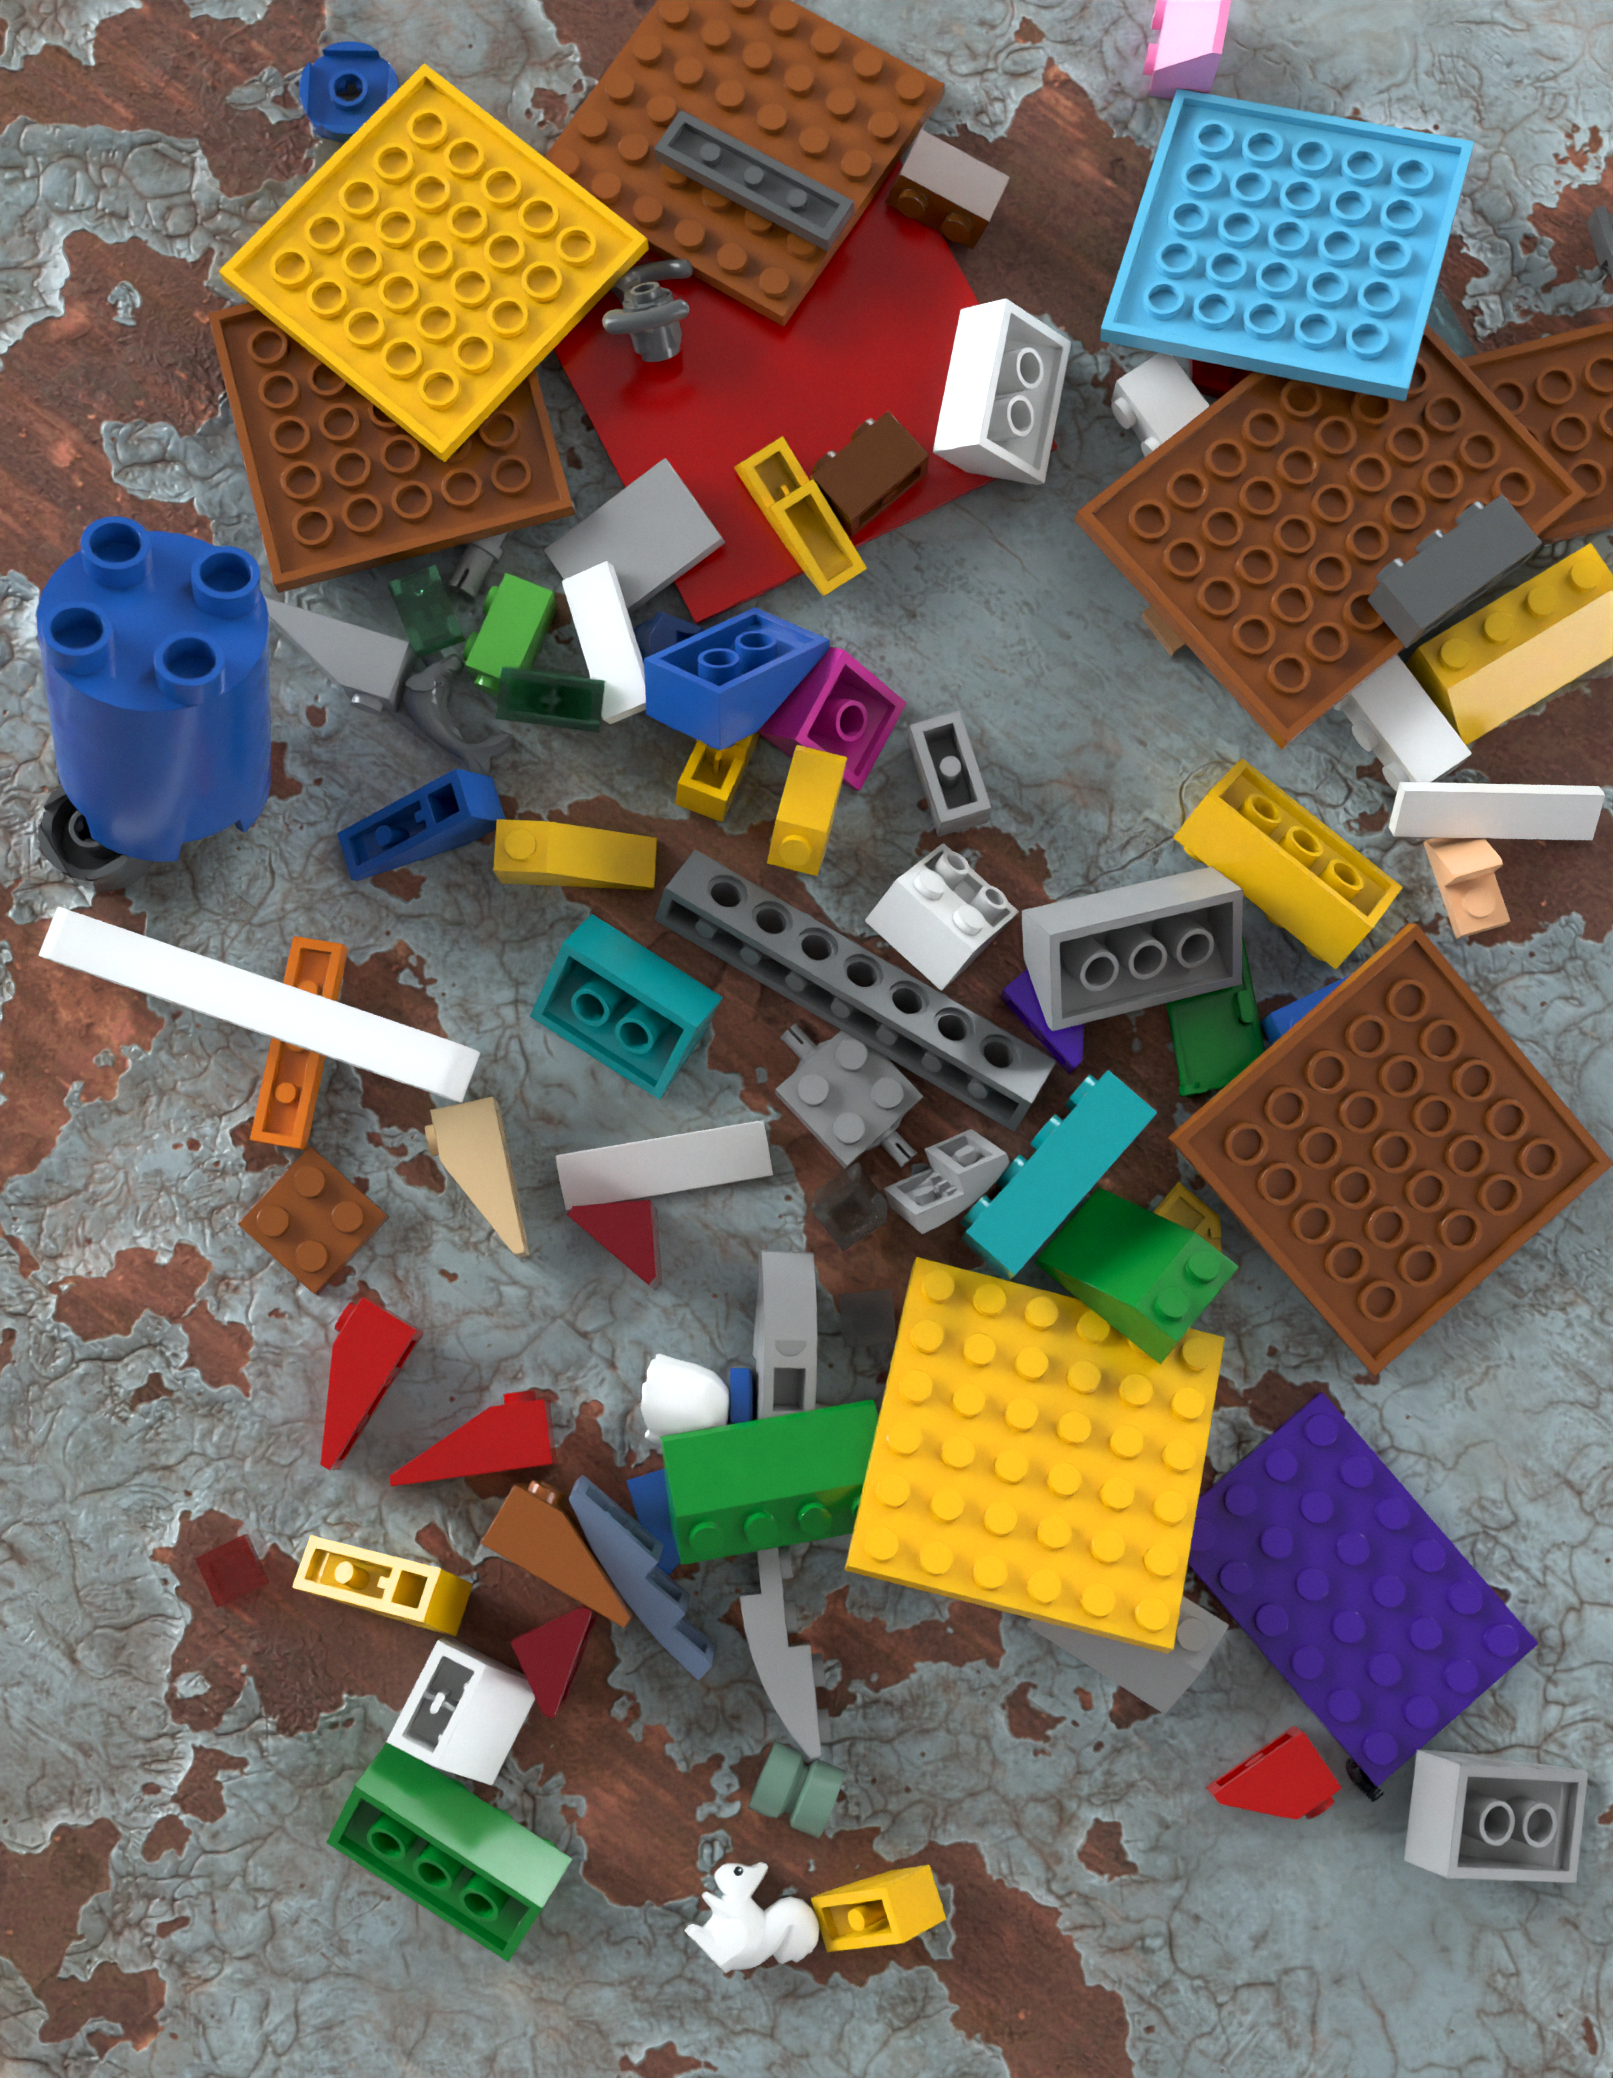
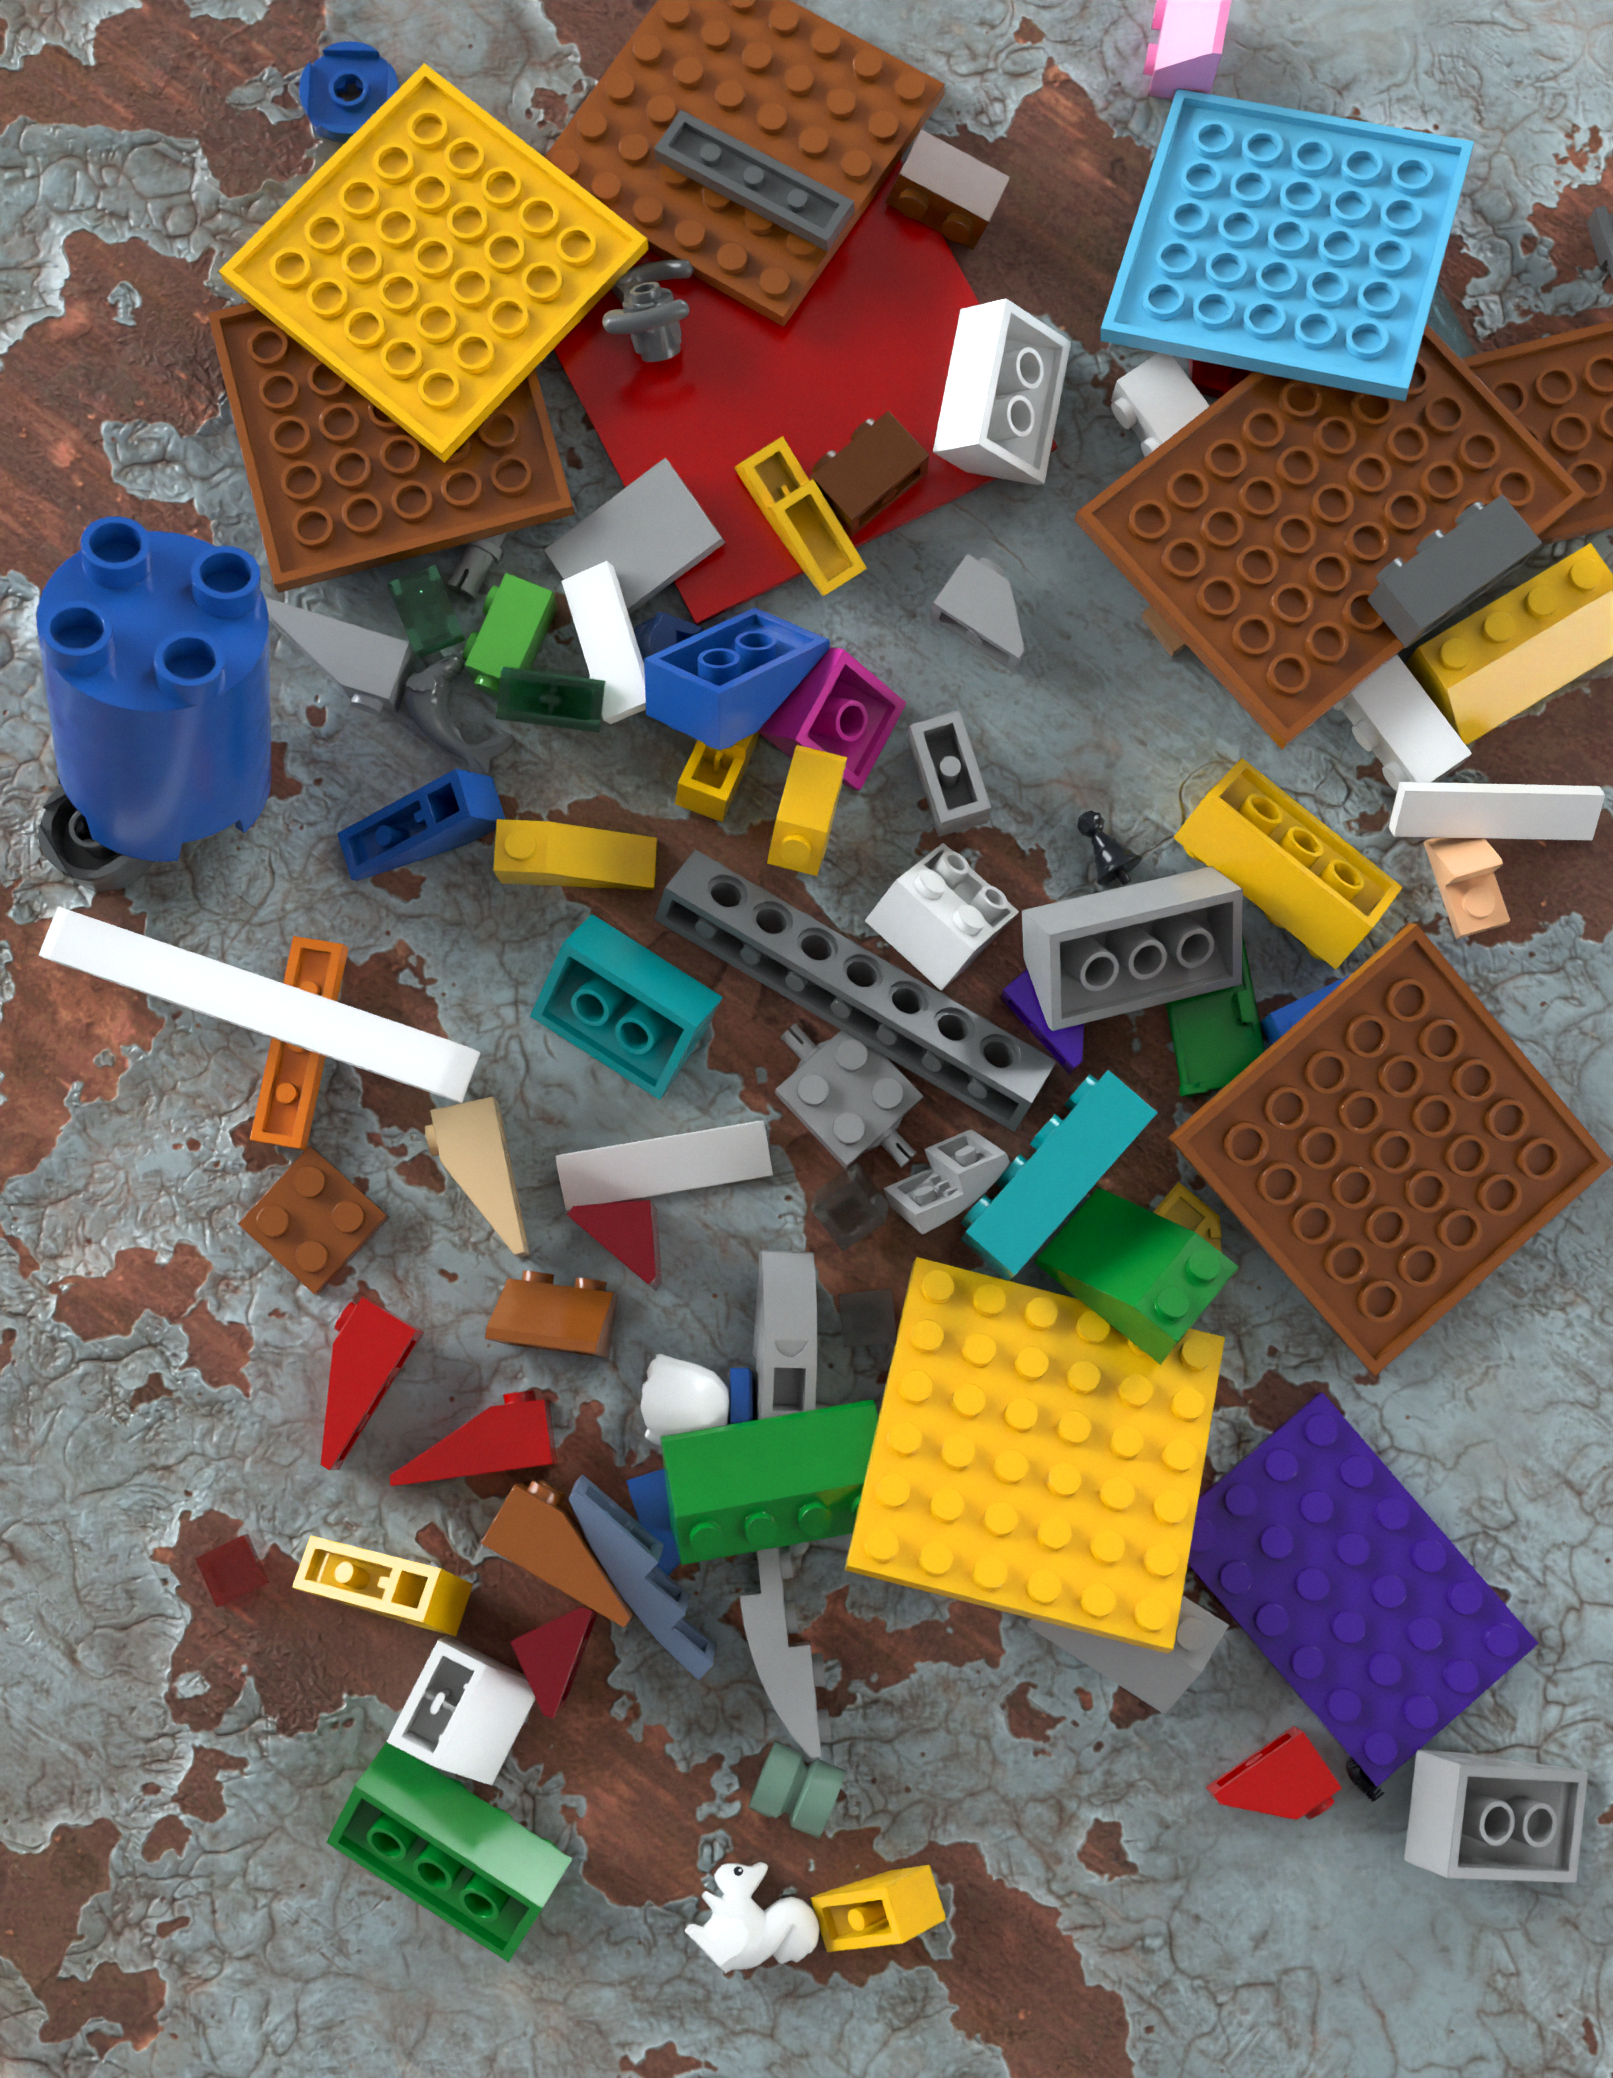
(554, 1316): none -> dark orange slope
(981, 611): none -> light grey slope
(1111, 857): none -> black piece

